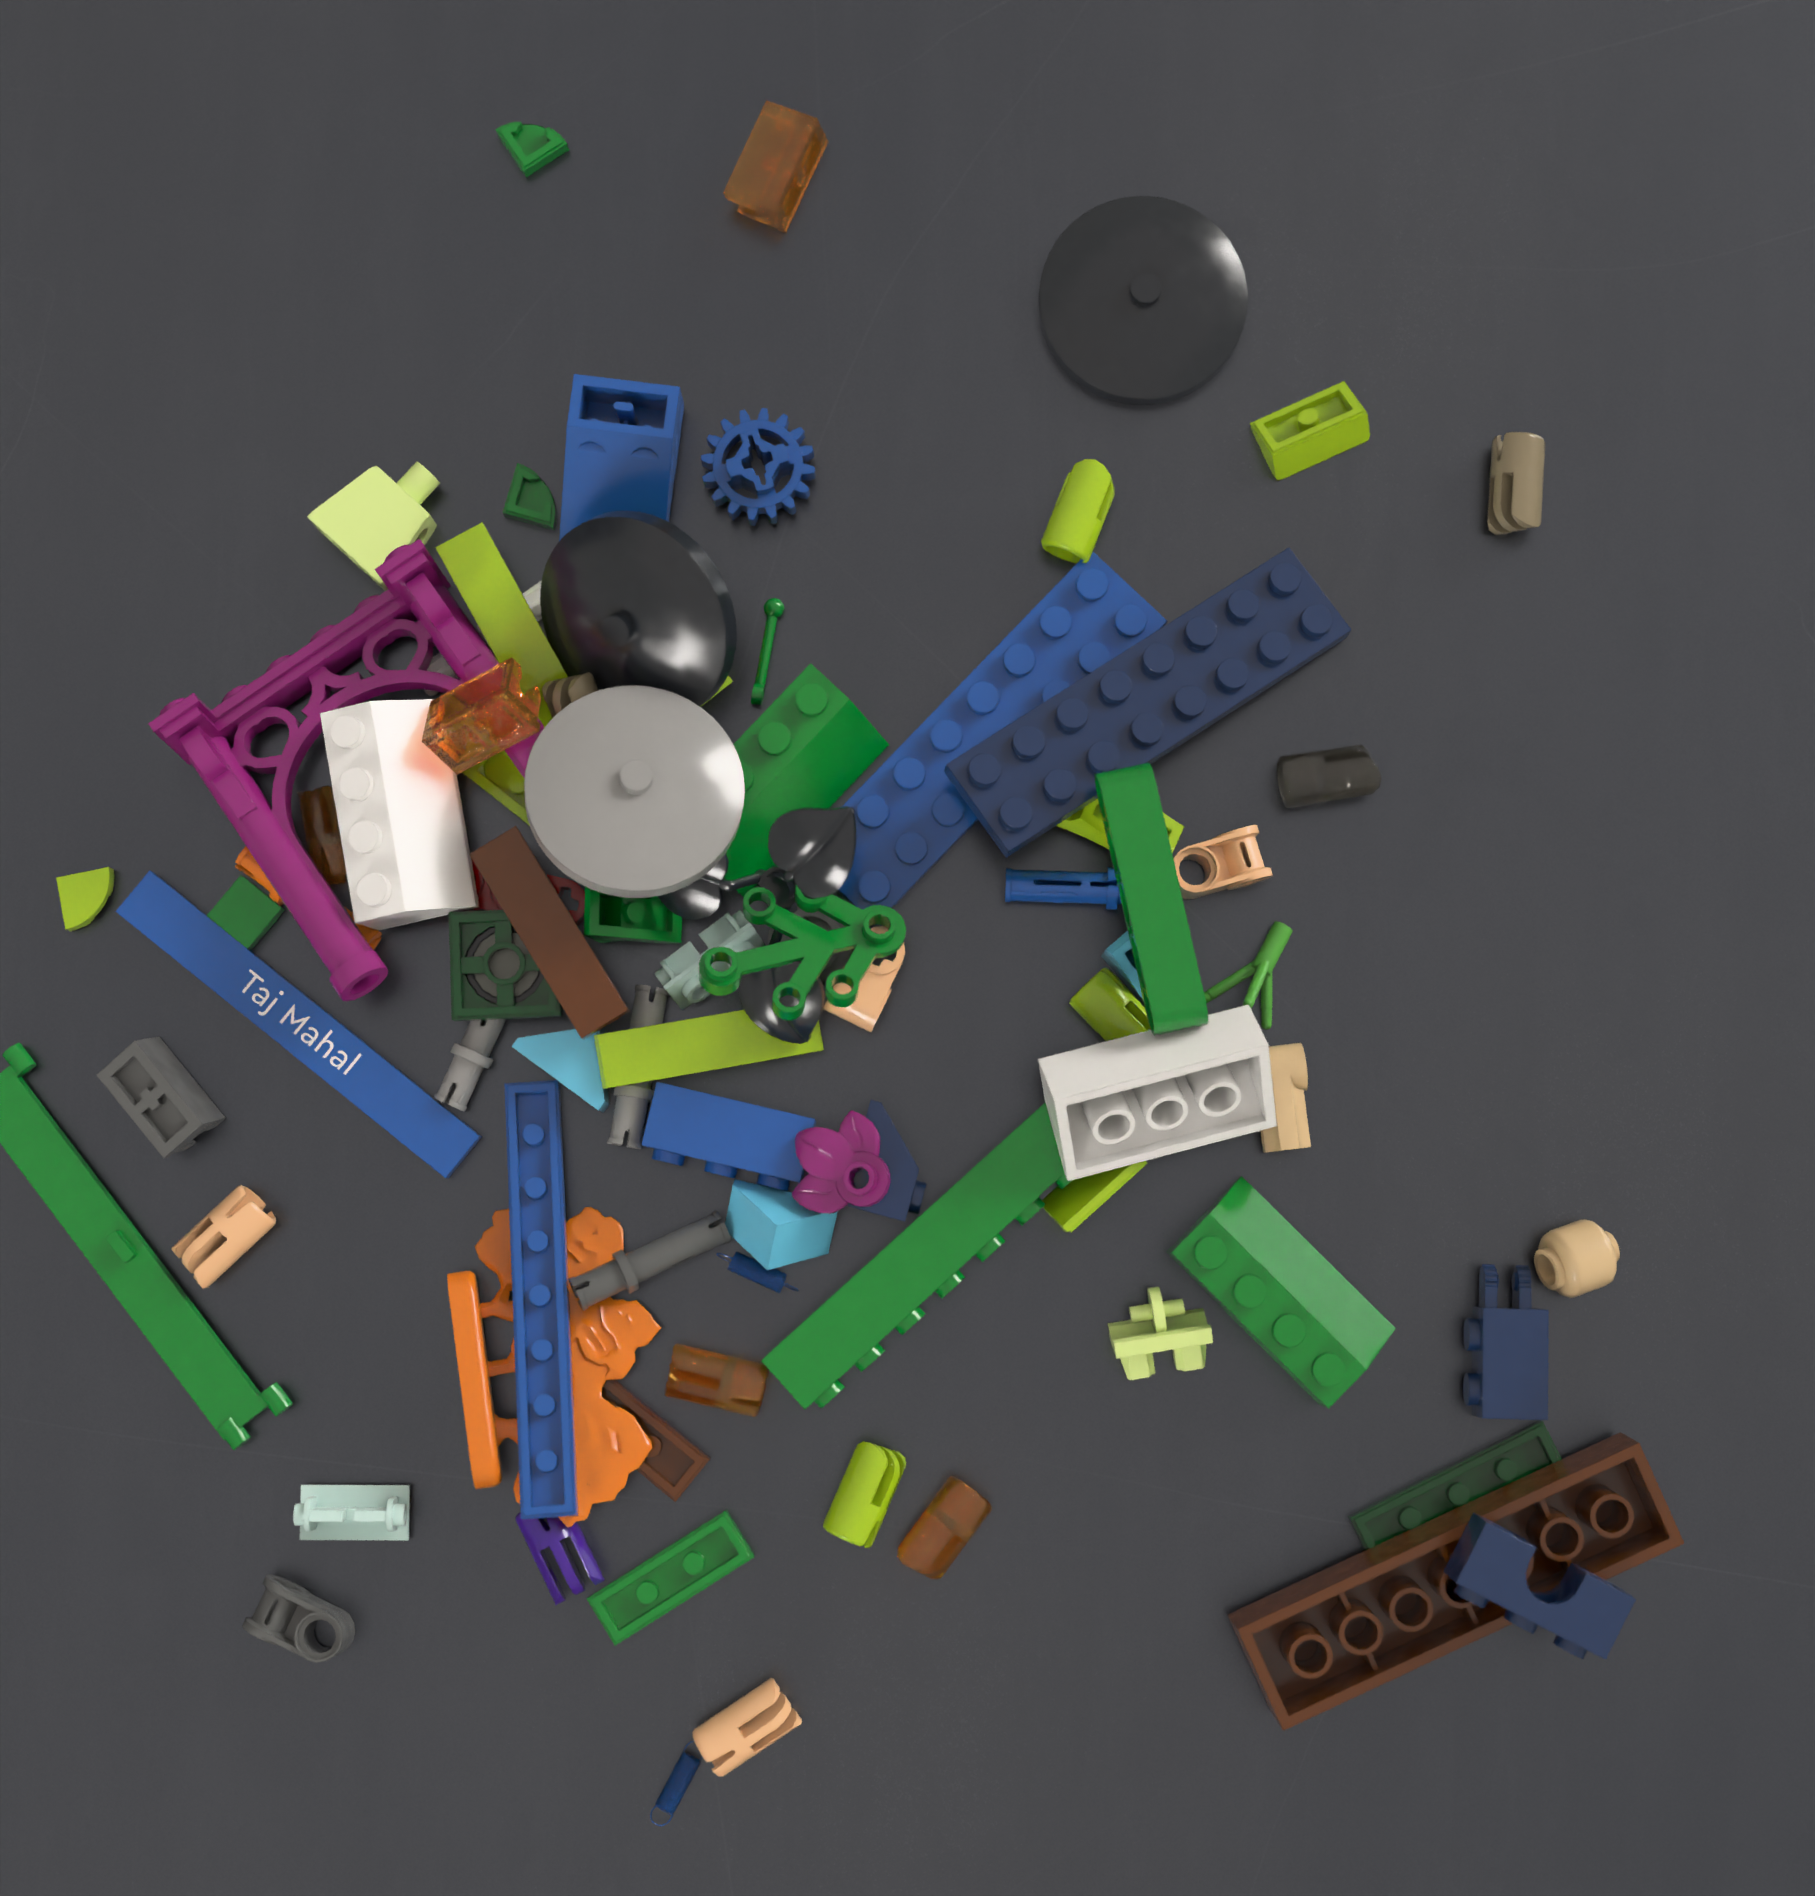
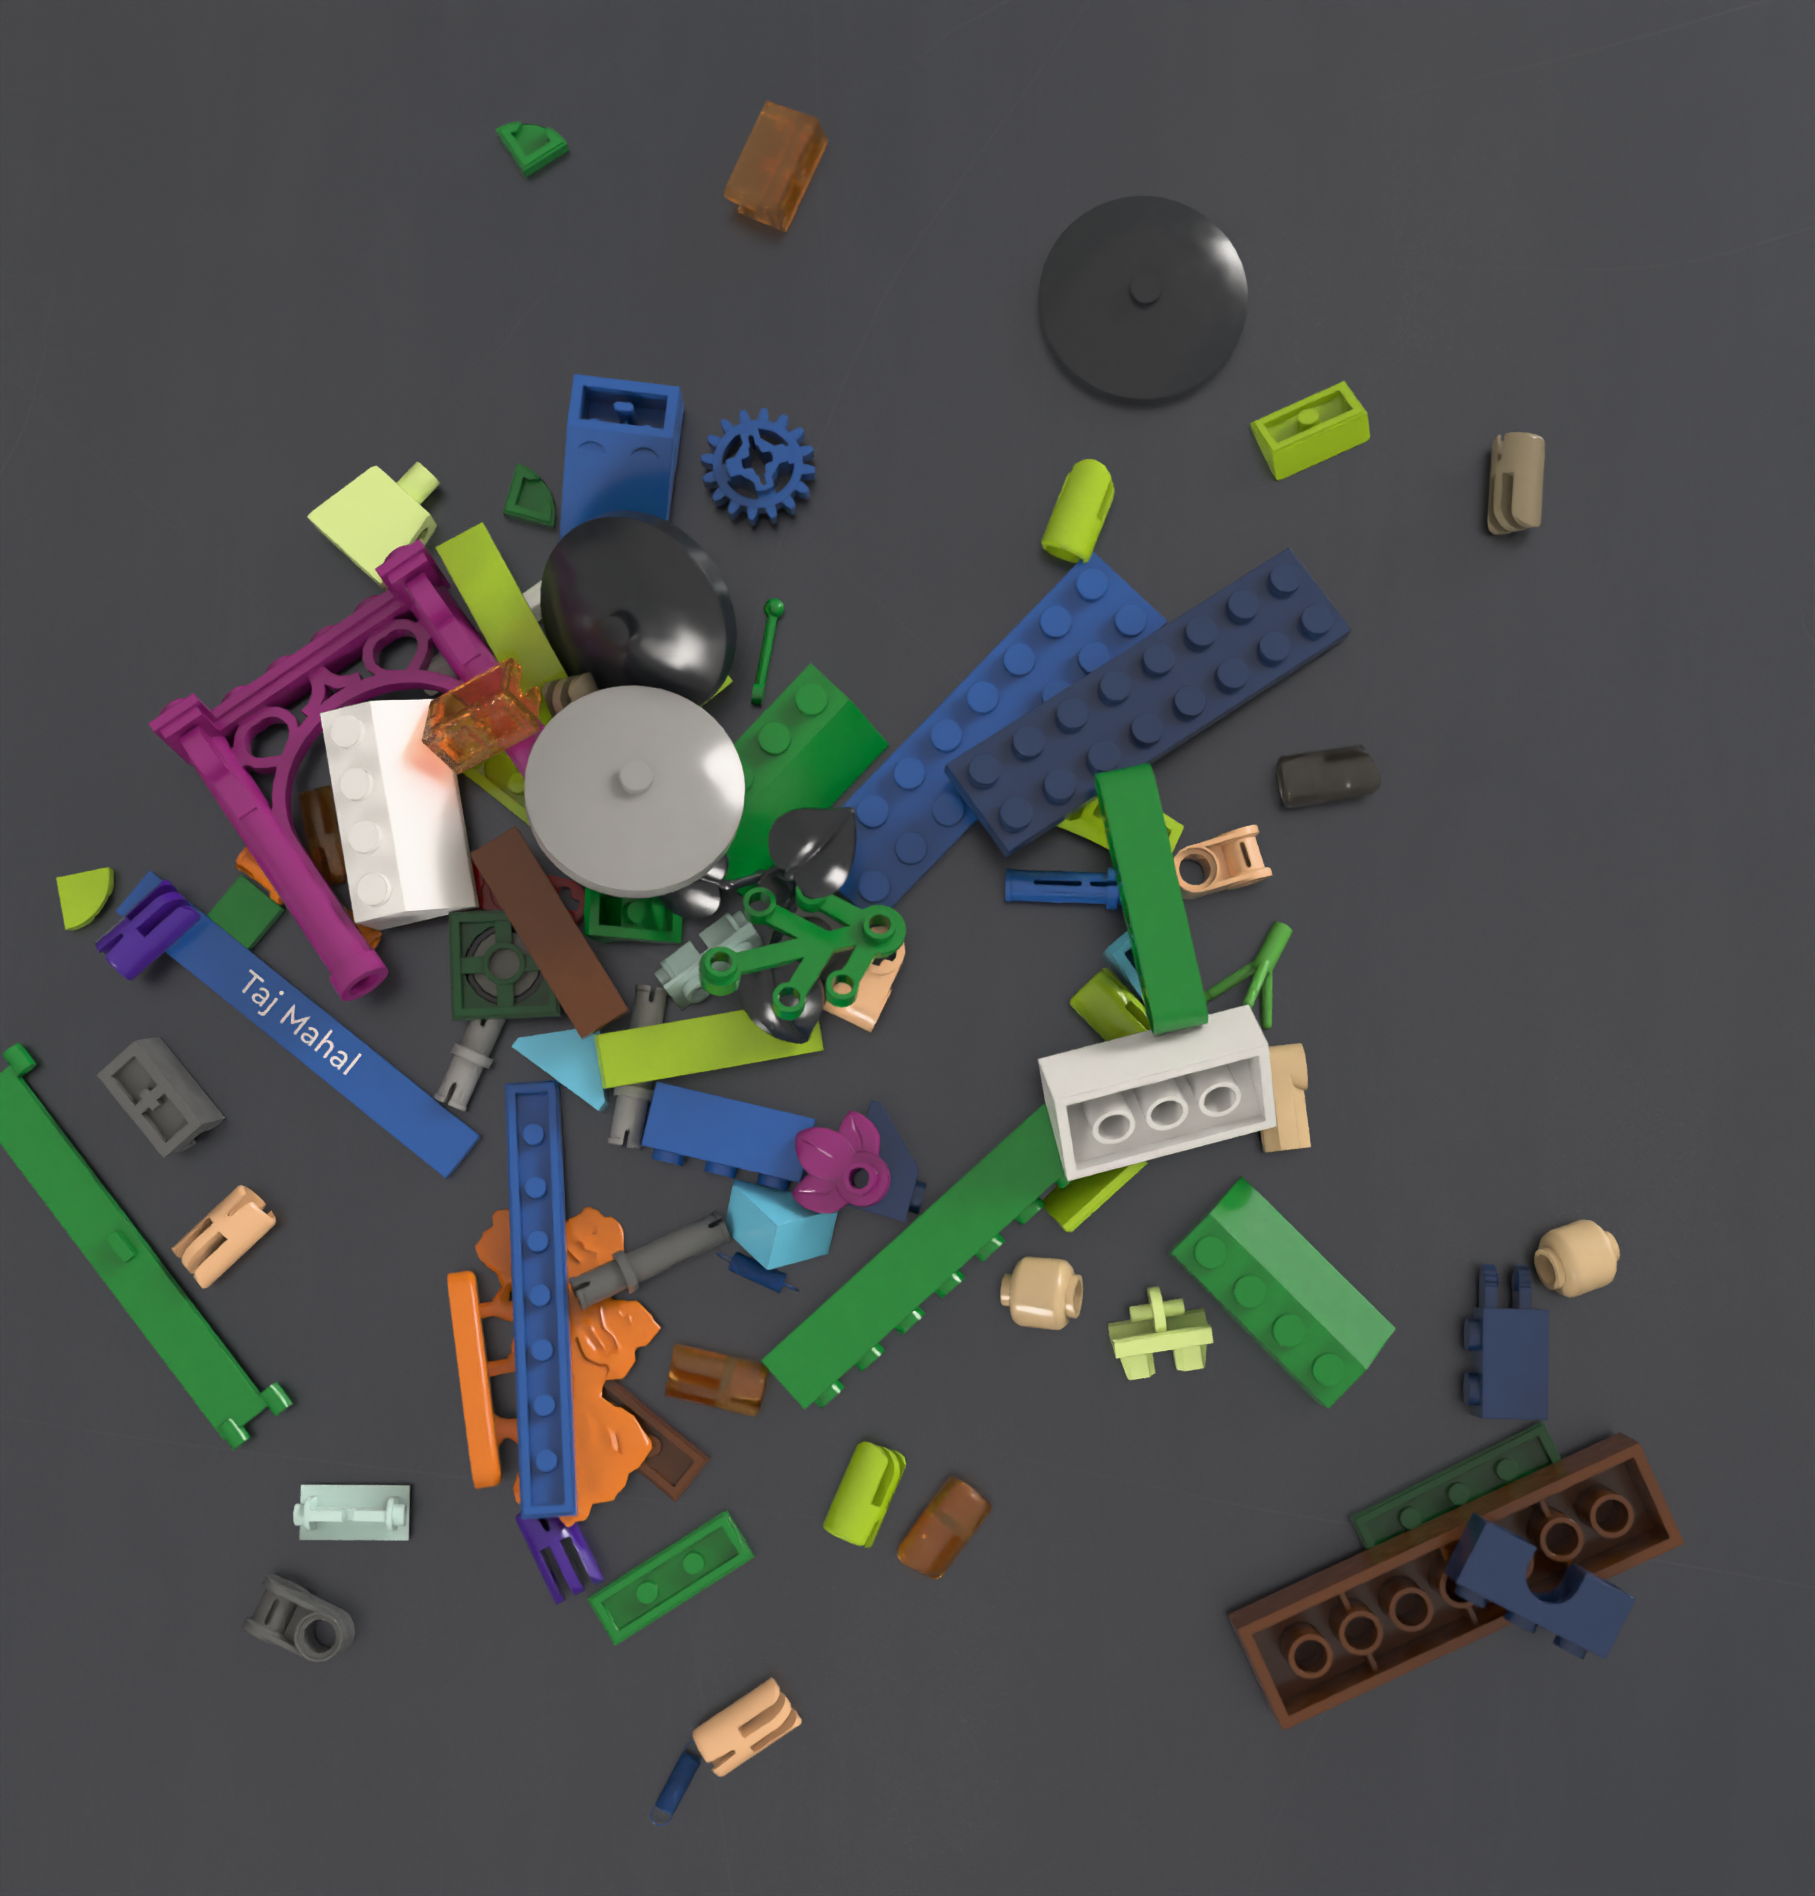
(147, 930): none -> dark purple arm
(1042, 1293): none -> tan head

